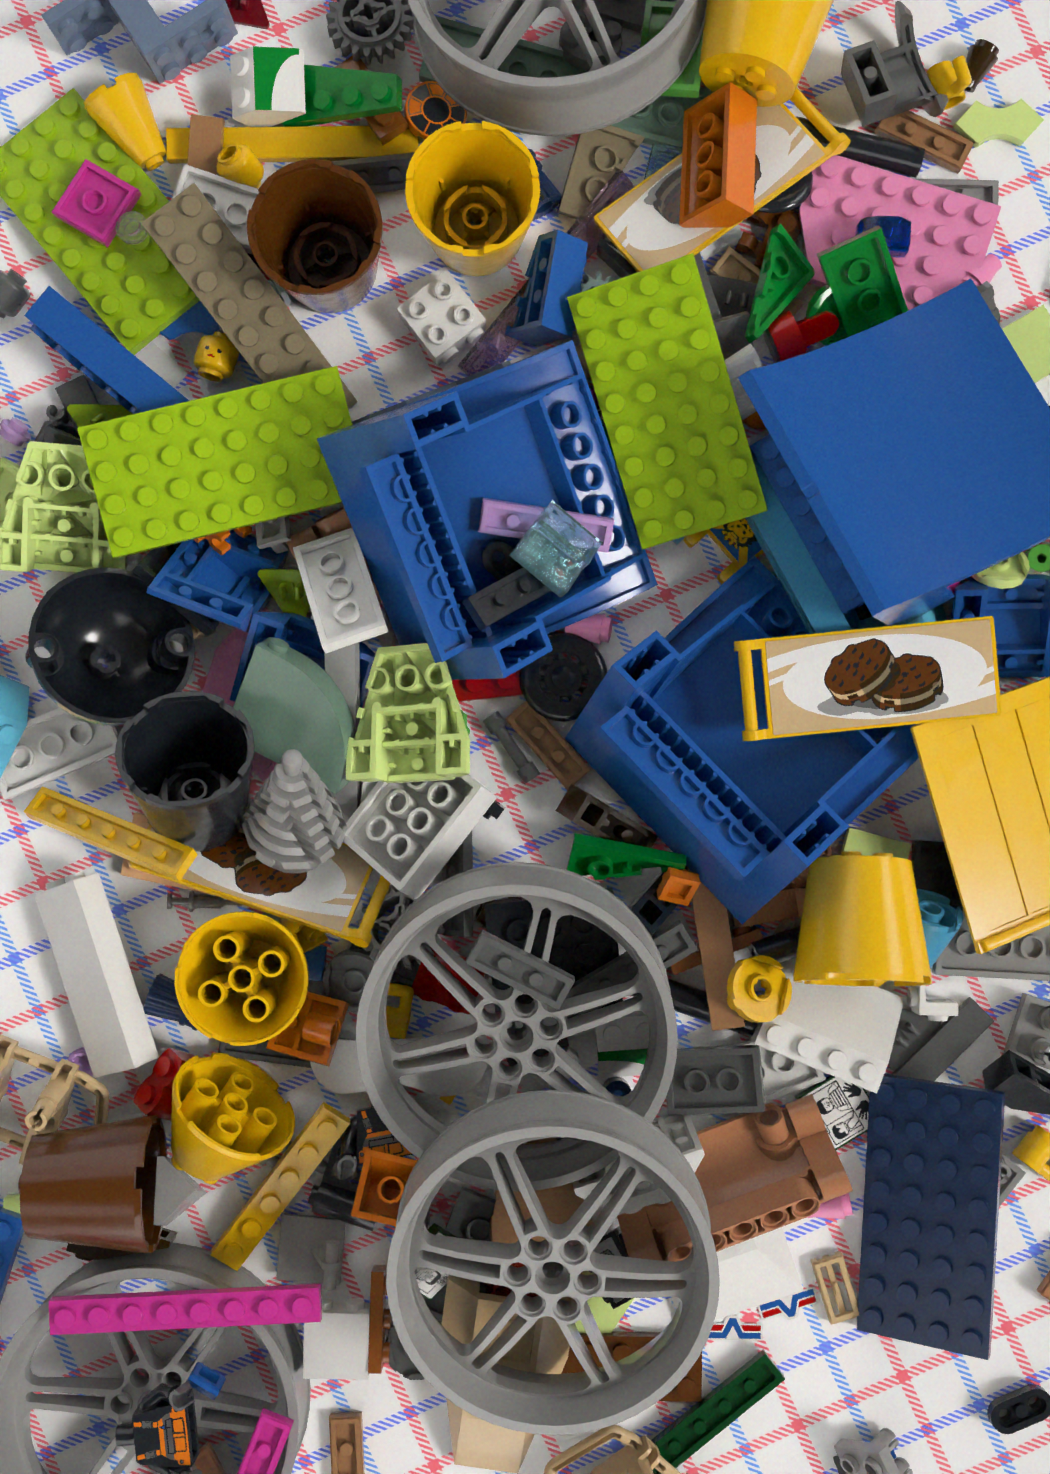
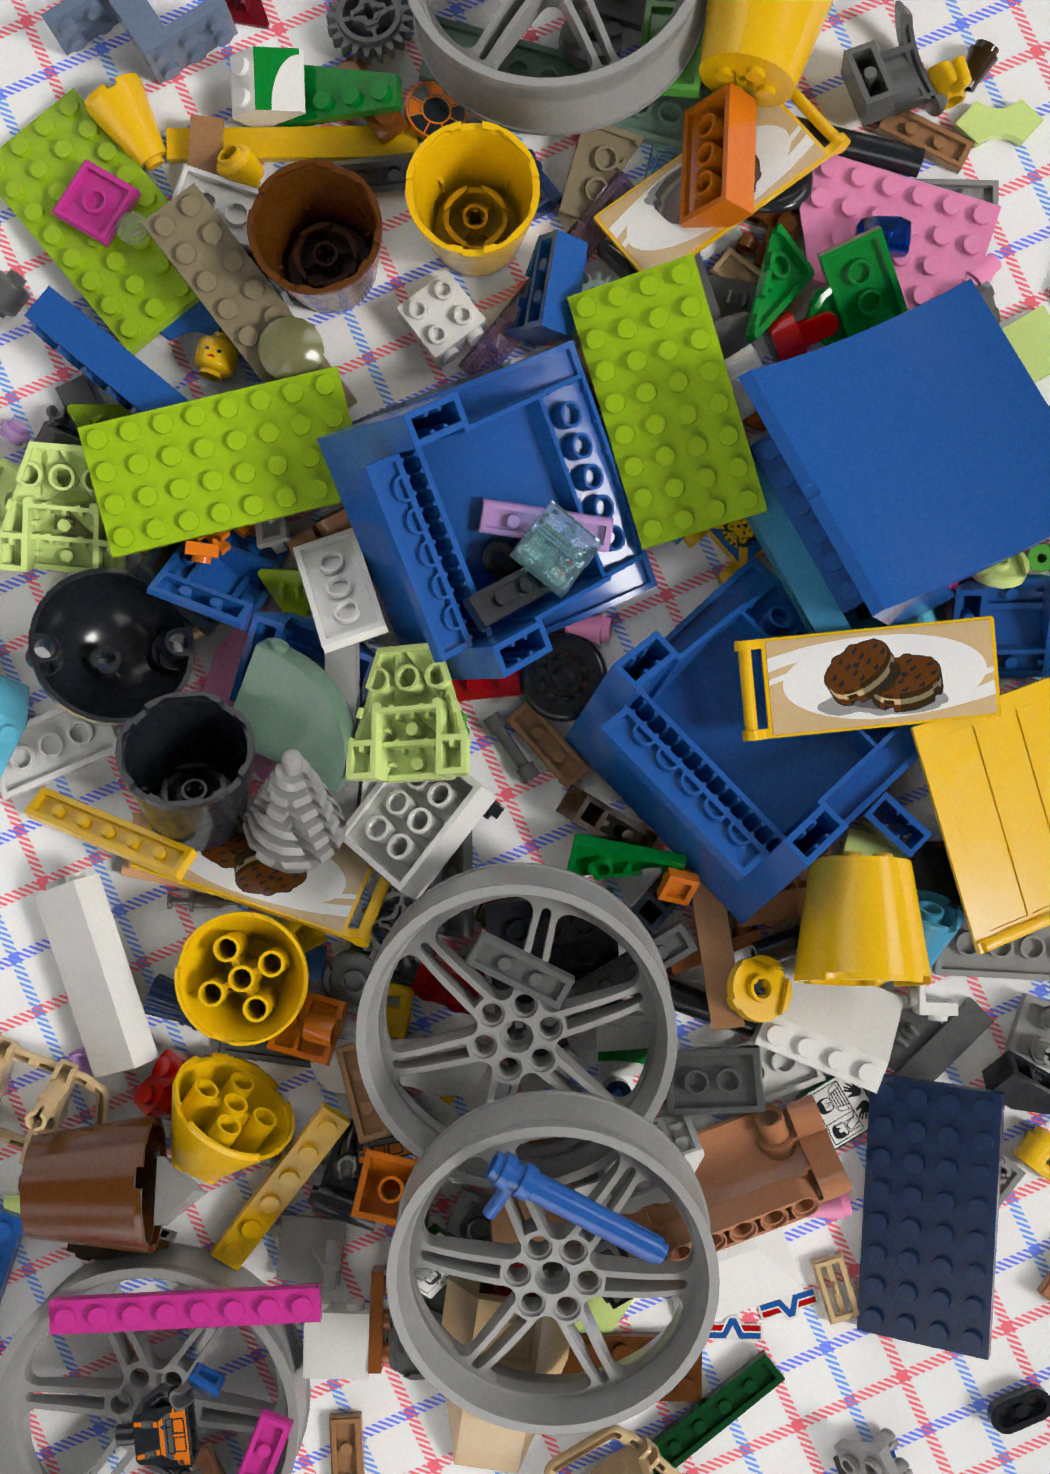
(202, 552): none -> orange plate
(290, 347): none -> olive dish
(365, 1118): none -> medium nougat tile
(526, 1182): none -> blue cylinder
(894, 824): none -> blue torso

